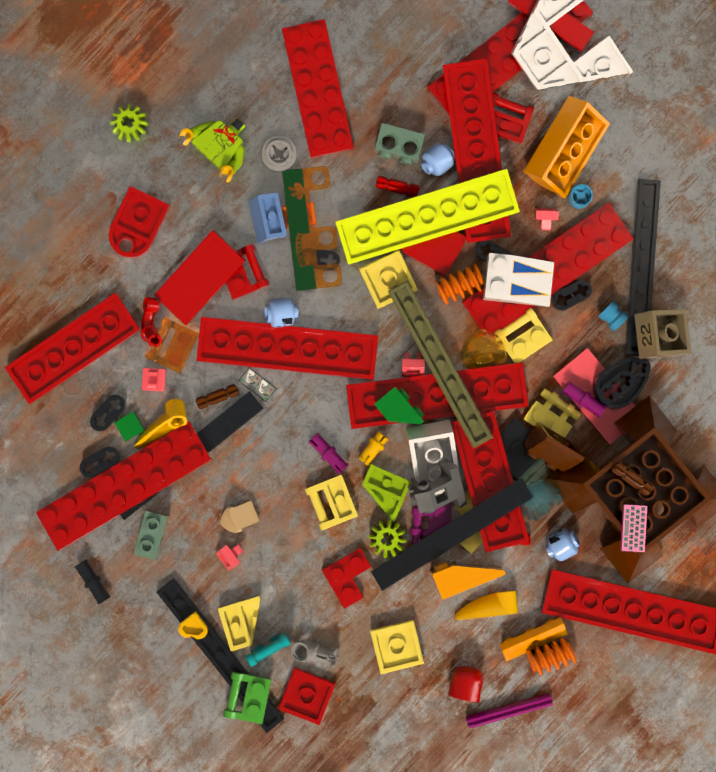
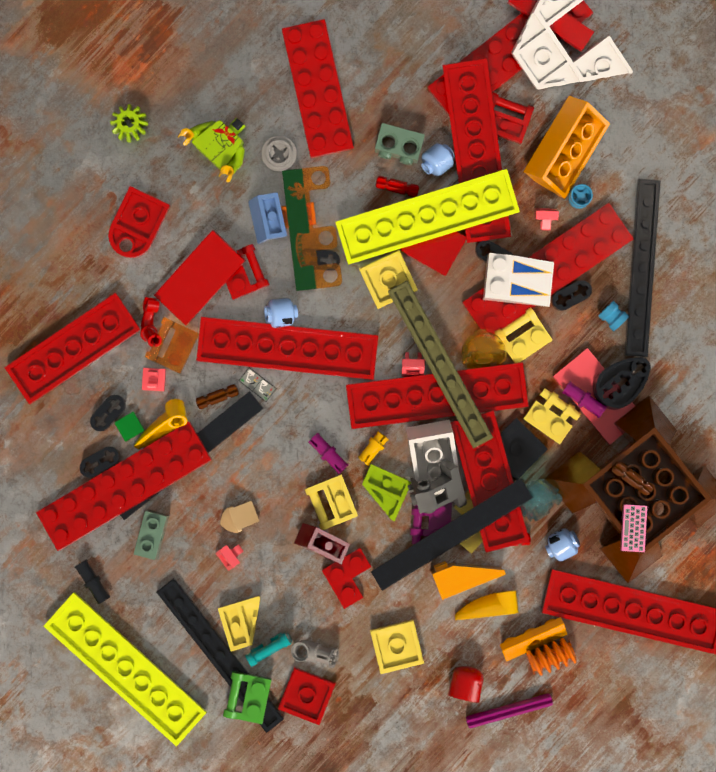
(125, 669): none -> neon yellow plate
(193, 626): yellow tile -> none
(321, 543): none -> dark red slope
(394, 541): lime gear -> none
(397, 409): green slope -> none
(460, 284): orange piece -> none
(552, 448): reddish brown slope -> none
(662, 333): dark tan brick -> none

